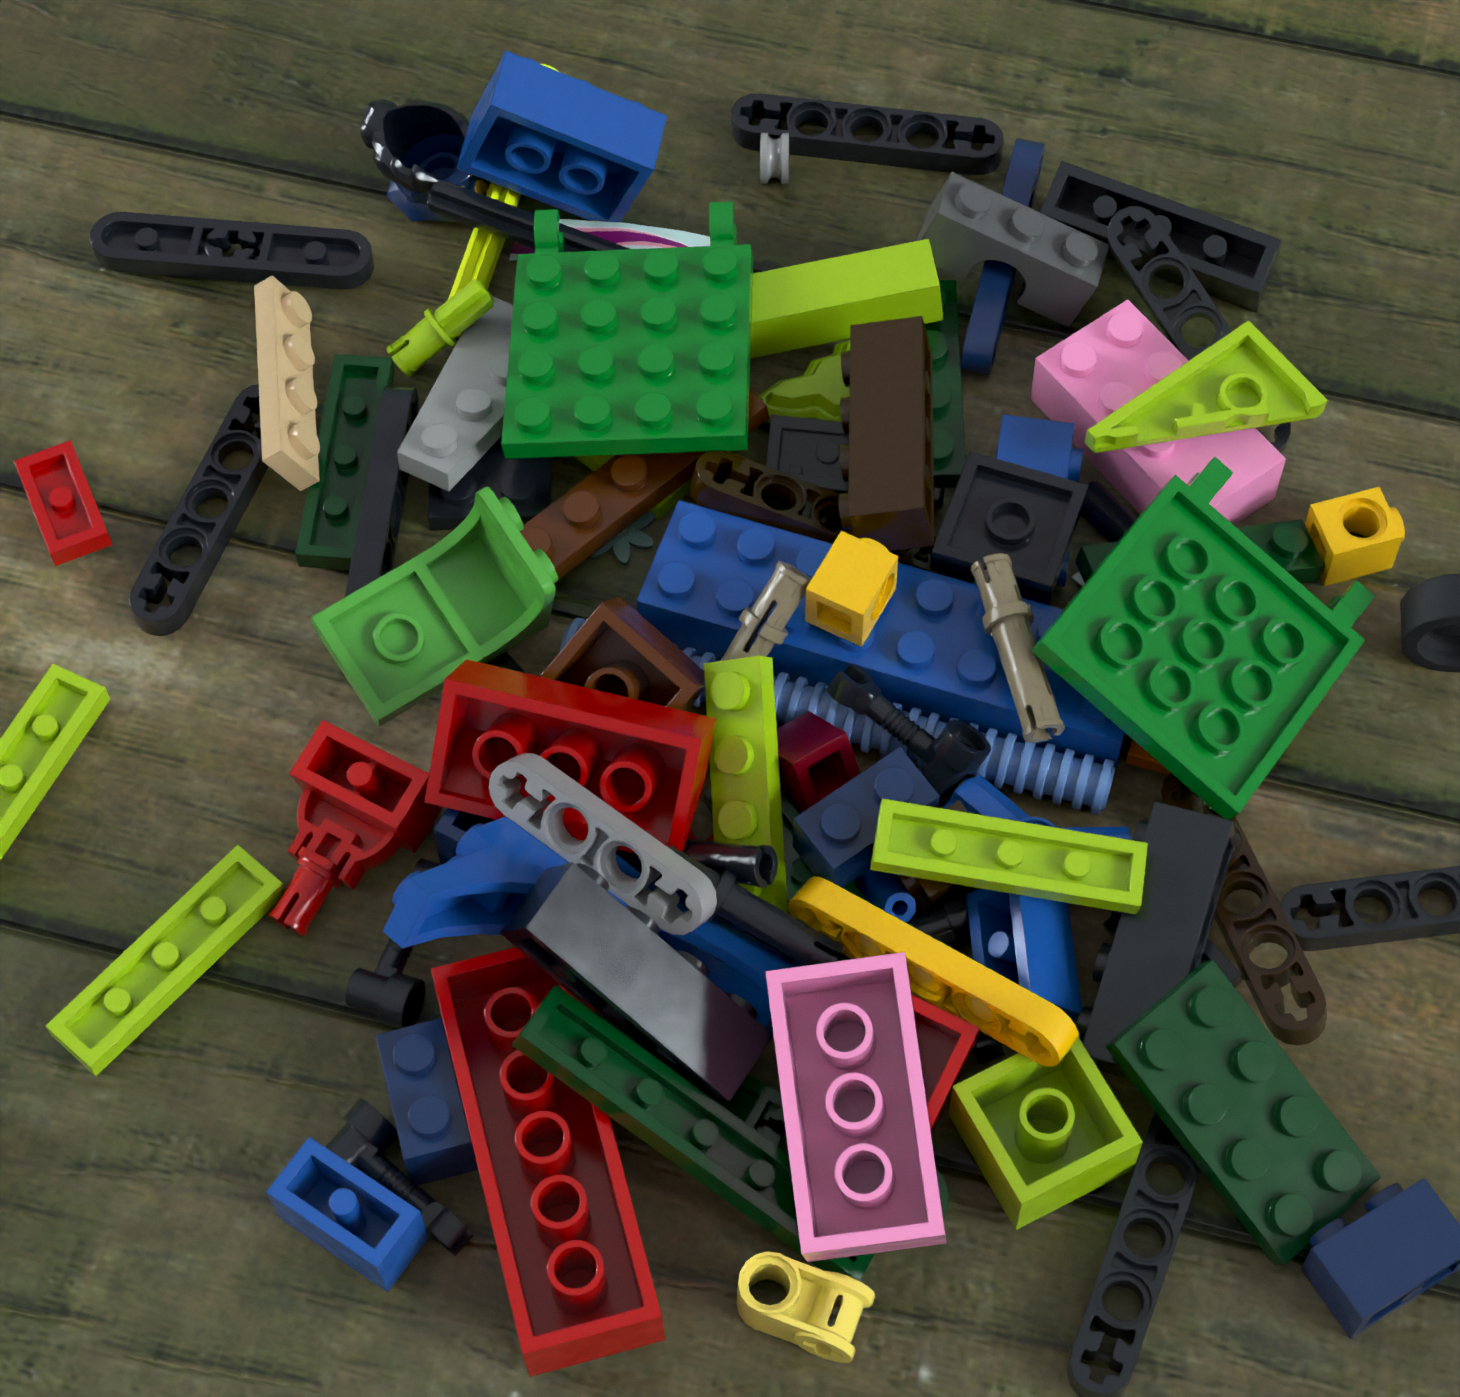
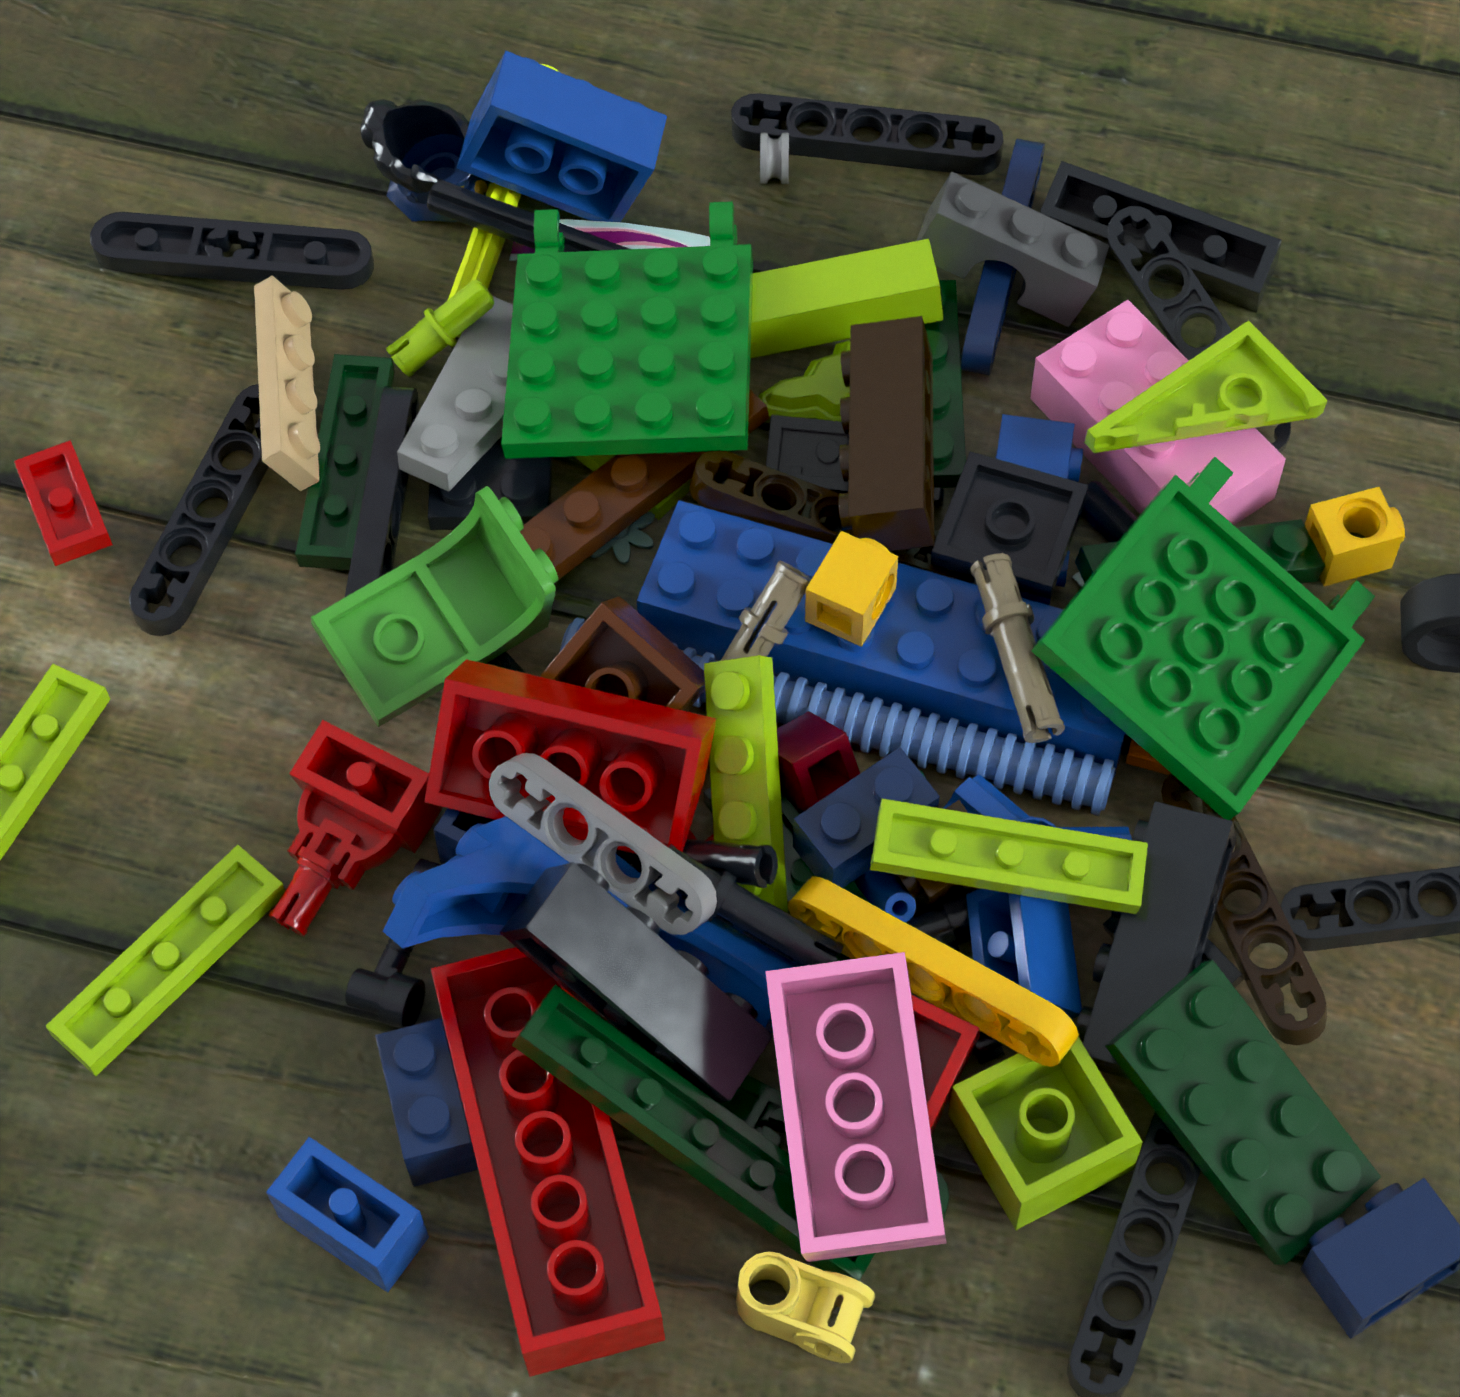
(363, 1144): black brick -> none
(948, 758): black brick -> none

